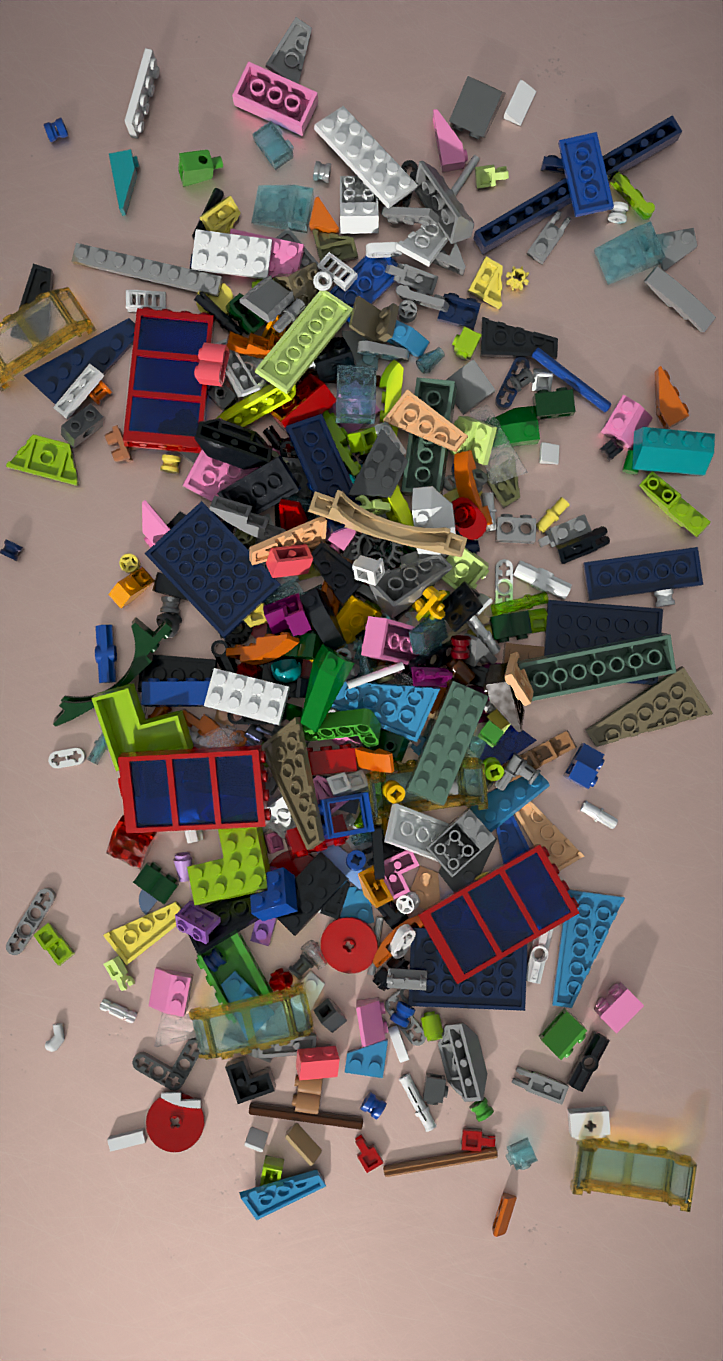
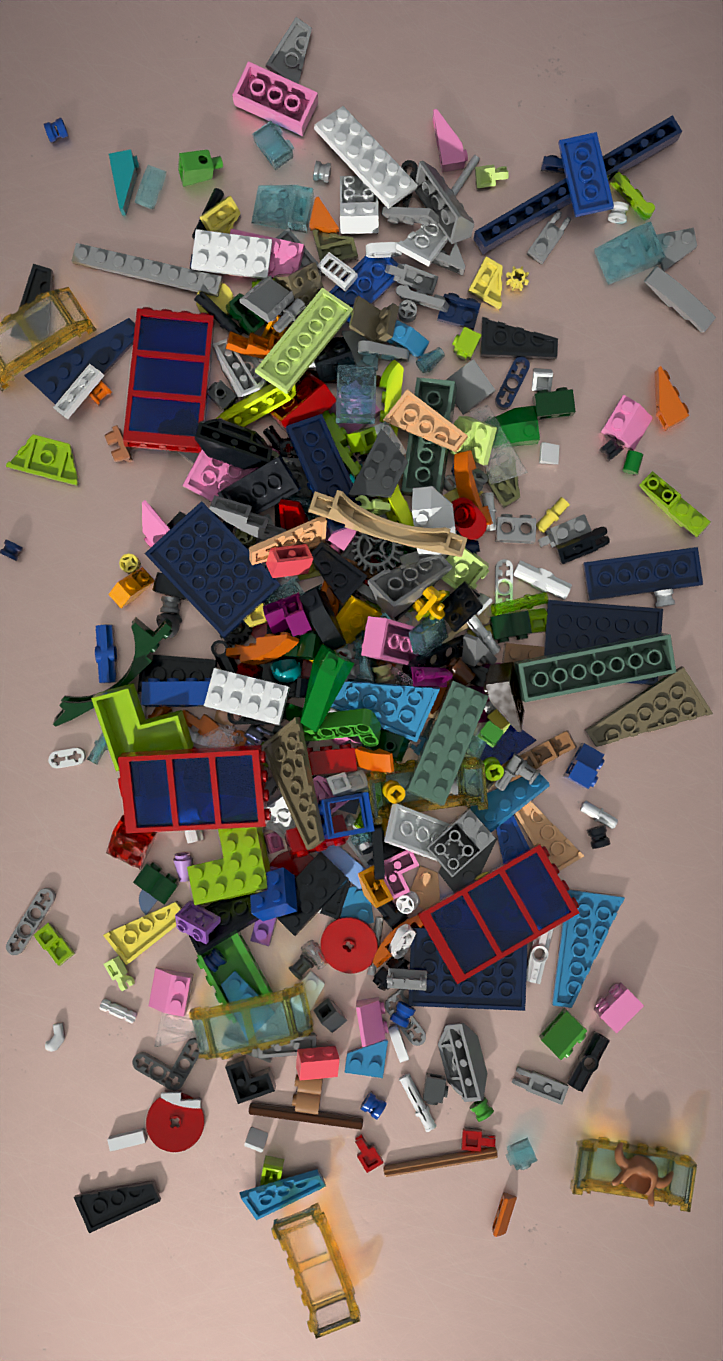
(82, 425): dark grey brick -> none
(113, 1204): none -> black wing
(141, 93): white plate -> none
(143, 293): white slope -> none
(150, 186): none -> clear light blue slope
(170, 464): light yellow wheel -> none
(212, 364): coral brick -> none
(280, 980): red gear -> none
(303, 1144): tan slope -> none
(318, 1270): none -> windscreen
(328, 281): white plate -> none
(352, 862): blue wheel -> none
(368, 569): white brick -> none
(375, 675): white bar -> none
(432, 1026): lime brick -> none
(460, 647): dark red wheel -> none
(476, 107): dark grey slope -> none
(517, 384): dark grey bush -> none
(518, 680): light nougat wing -> none
(519, 103): white slope -> none
(572, 380): blue axle -> none
(579, 1118): white brick -> none
(598, 837): none -> black wheel
(639, 1174): none -> nougat piece
(672, 451): teal slope -> none

